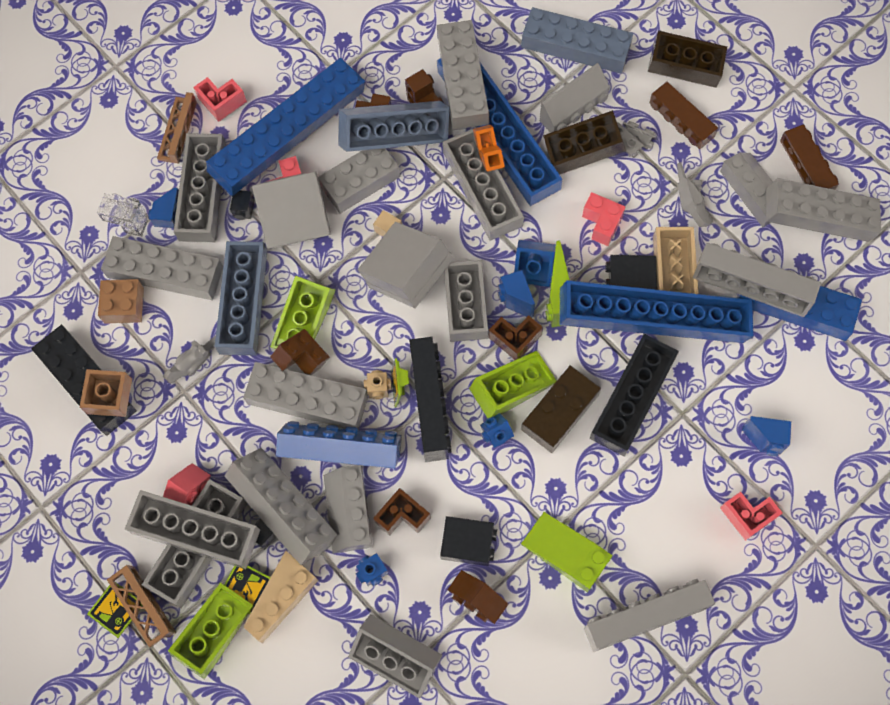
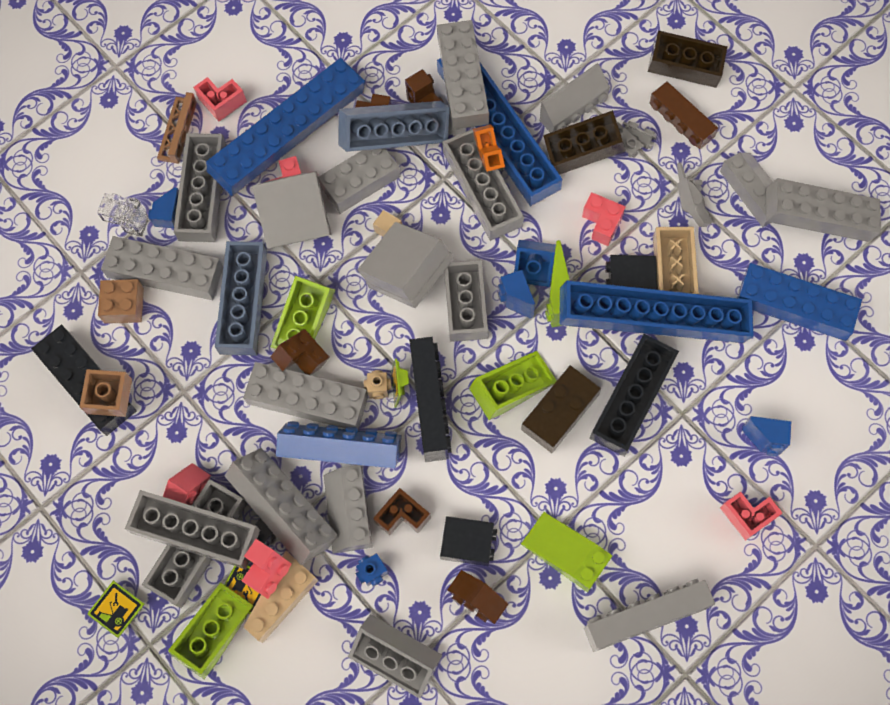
(147, 600): medium nougat fence -> none
(189, 361): light grey animal -> none
(242, 205): black brick -> none
(266, 570): none -> coral brick
(496, 430): blue brick -> none
(515, 340): reddish brown brick -> none
(576, 40): sand blue brick -> none
(756, 279): light grey brick -> none
(808, 158): reddish brown brick -> none

